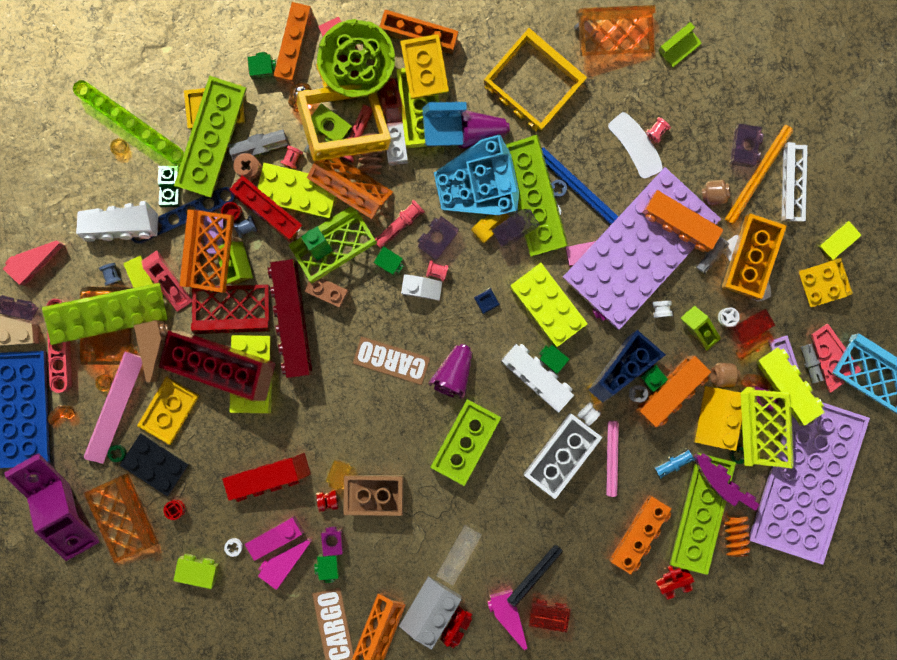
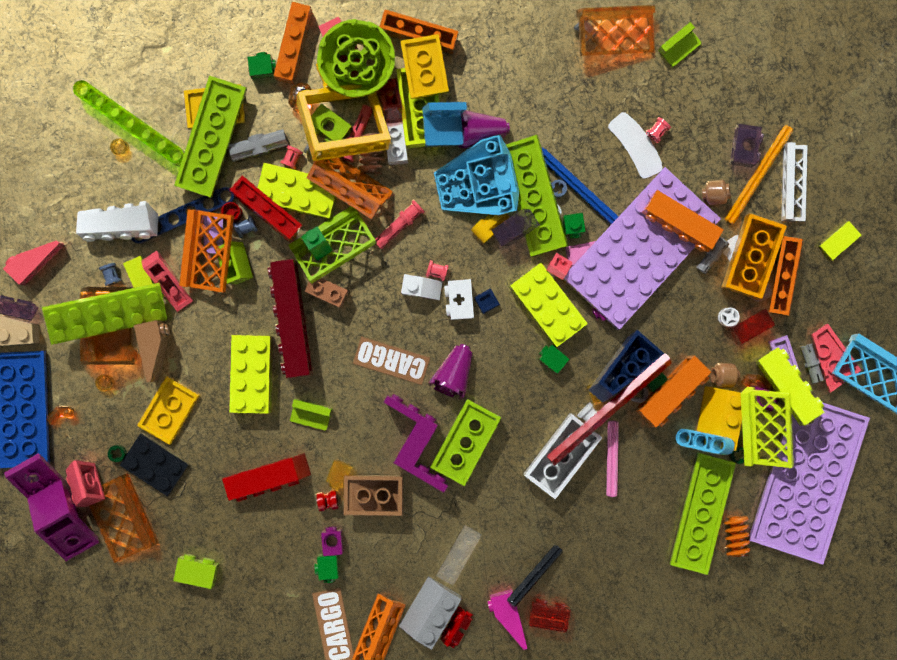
(54, 356): coral beam -> none
(84, 483): none -> coral slope
(113, 408): bright pink tile -> none
(167, 191): slope -> none
(178, 508): red wheel -> none
(217, 365): dark red brick -> none
(231, 325): red fence -> none
(236, 552): white bush -> none
(245, 160): nougat piece -> none
(274, 538): dark pink slope -> none
(279, 566): dark pink slope -> none
(310, 414): none -> lime panel
(389, 261): green brick -> none
(416, 443): none -> magenta bracket
(448, 233): clear purple brick -> none
(464, 289): none -> white brick
(537, 378): white wedge -> none
(553, 56): yellow window -> none
(559, 266): none -> coral bracket
(573, 225): none -> green brick
(609, 409): none -> tile
(640, 535): orange brick -> none
(662, 309): white wheel -> none
(673, 580): red hips -> none
(674, 464): dark azure pin -> none
(701, 327): lime slope -> none
(712, 445): none -> medium azure beam
(717, 479): magenta slope -> none
(754, 344): clear orange pin -> none
(786, 276): none -> orange brick
(825, 282): yellow bracket -> none

